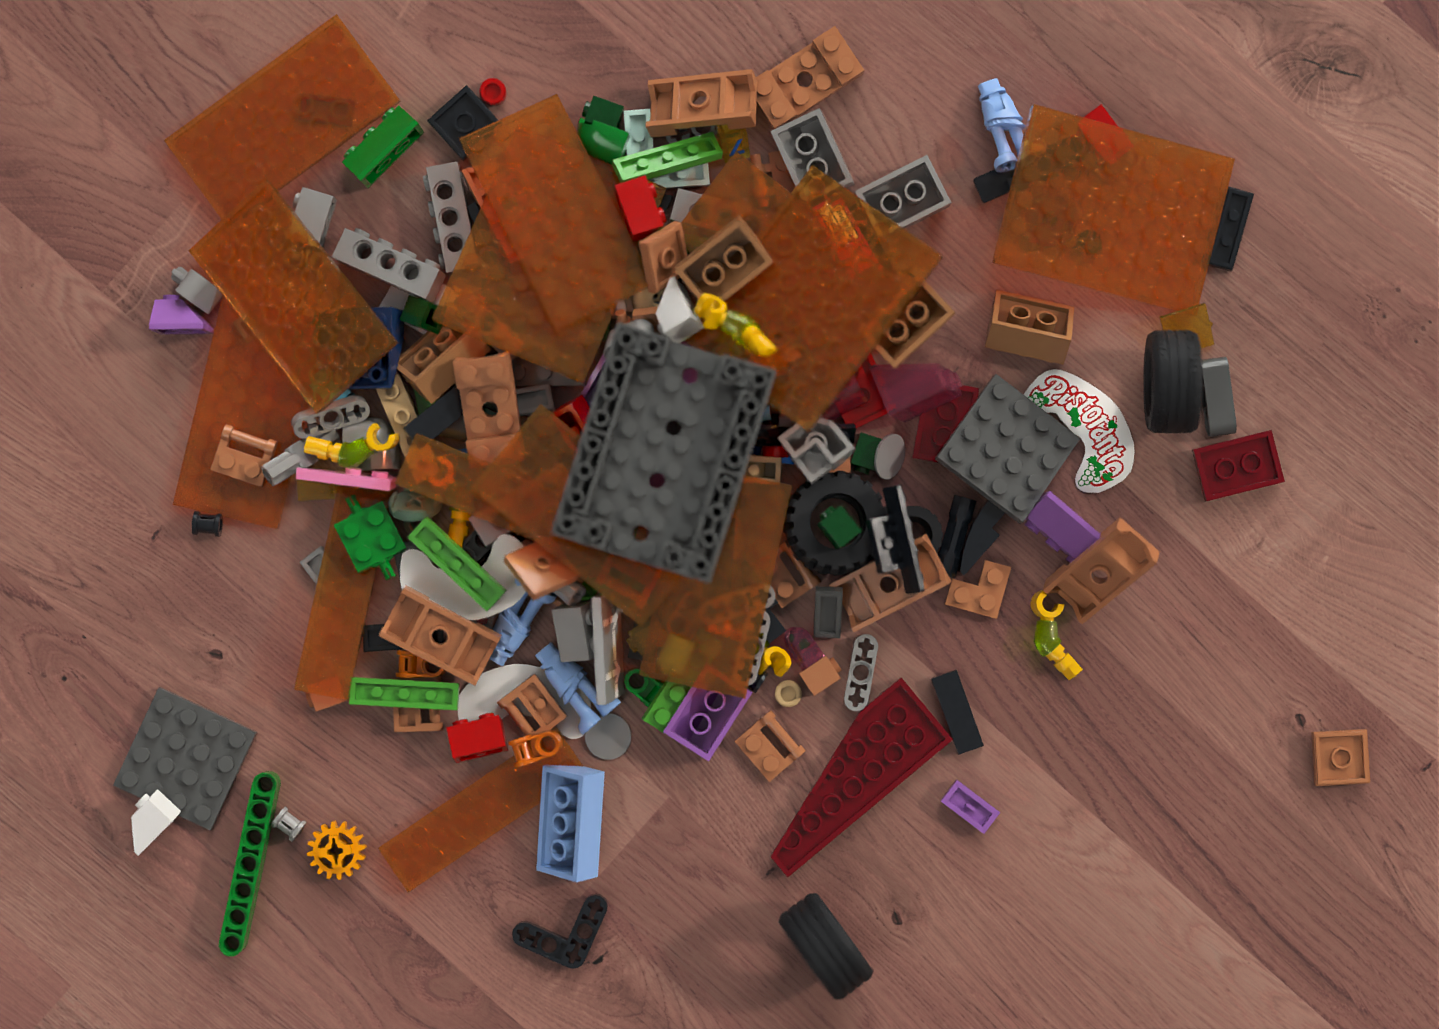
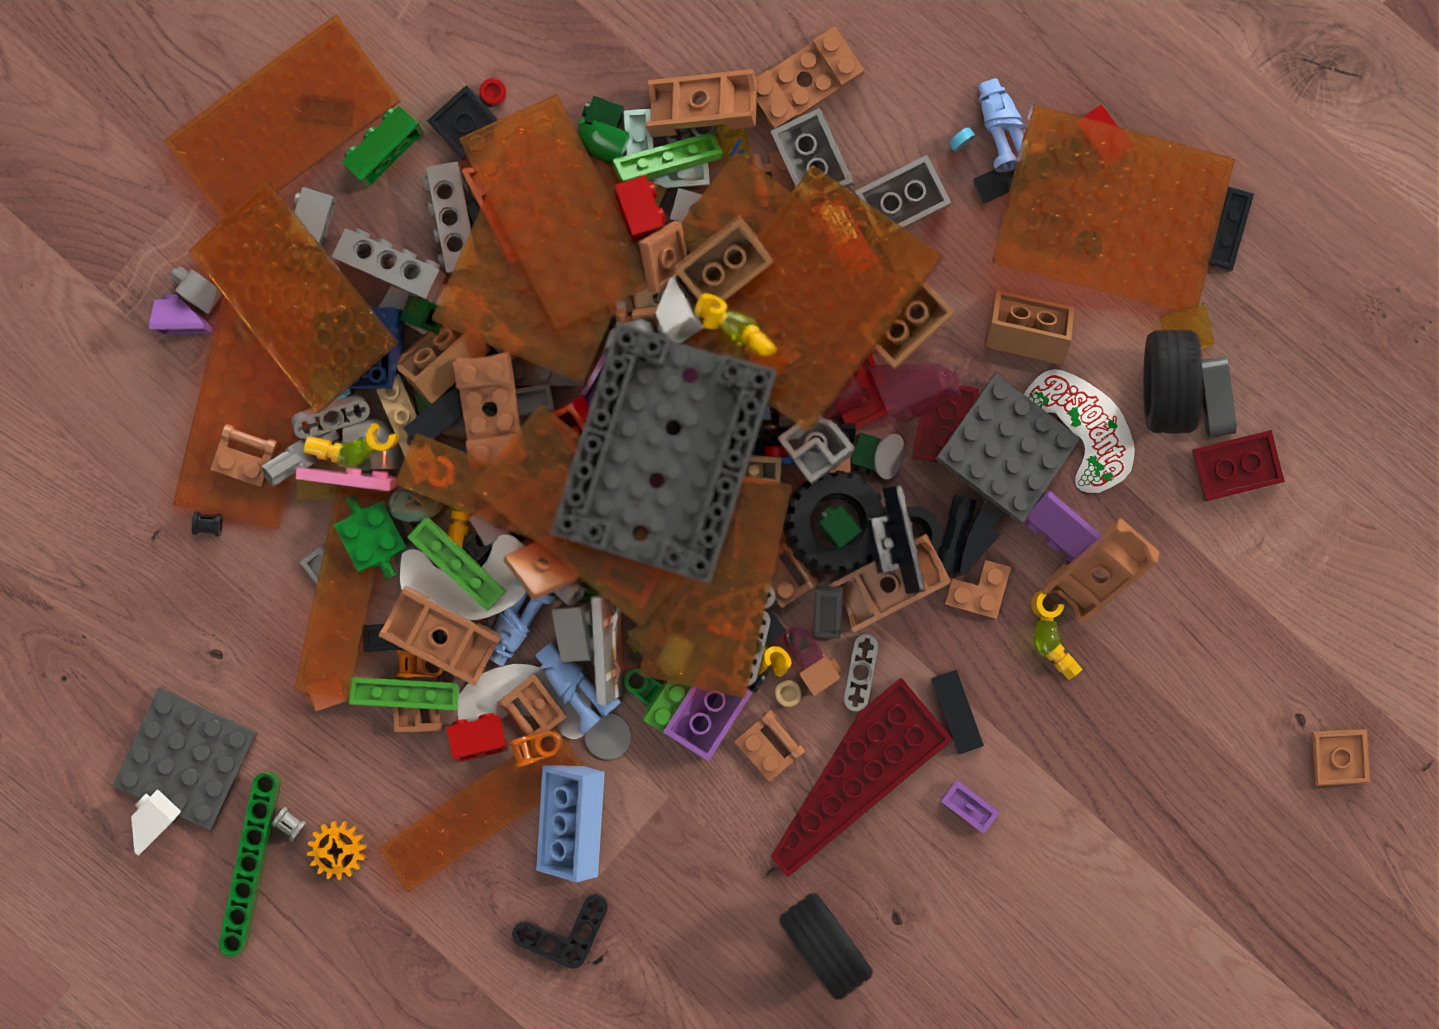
(961, 139): none -> medium azure tile

